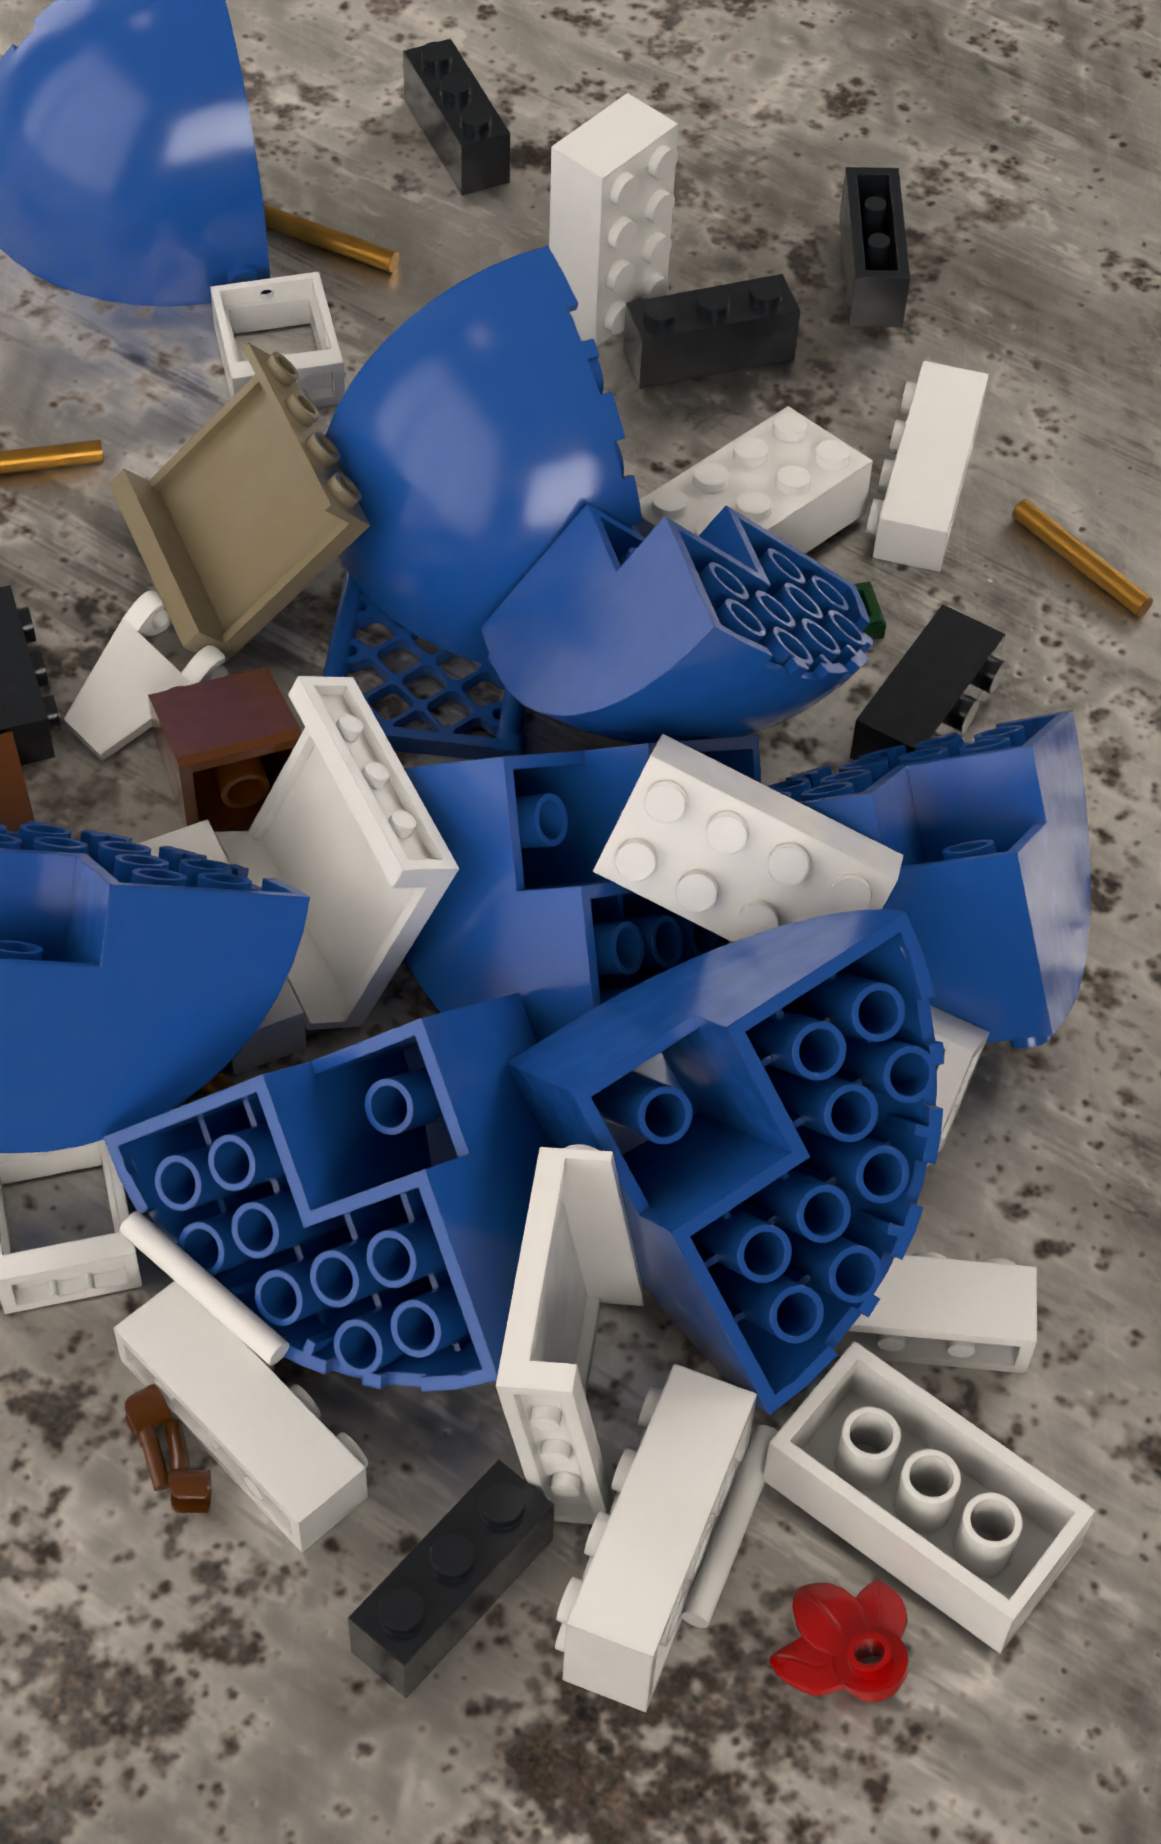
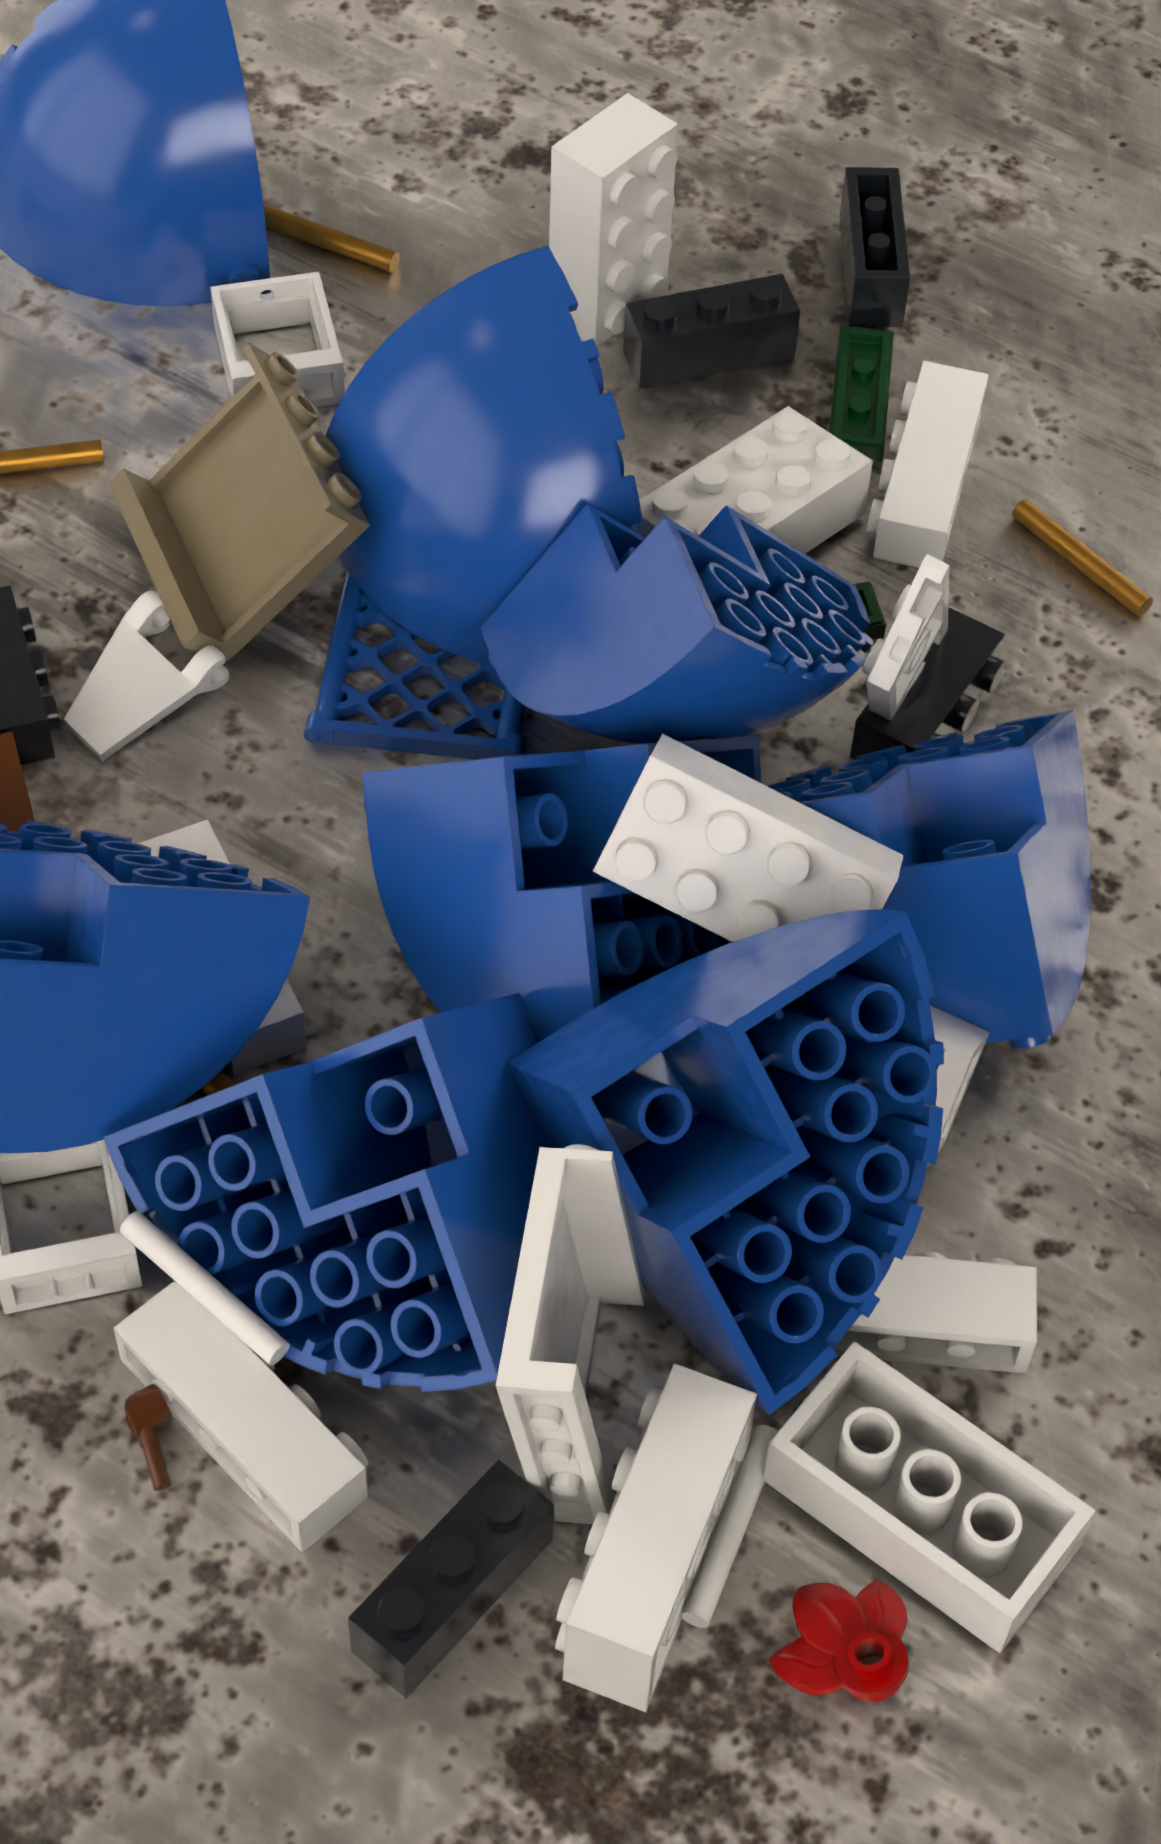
(188, 1487): reddish brown hand -> none
(223, 745): reddish brown slope -> none
(352, 840): white panel -> none
(456, 116): black brick -> none
(862, 389): none -> dark green tile
(918, 622): none -> white wing

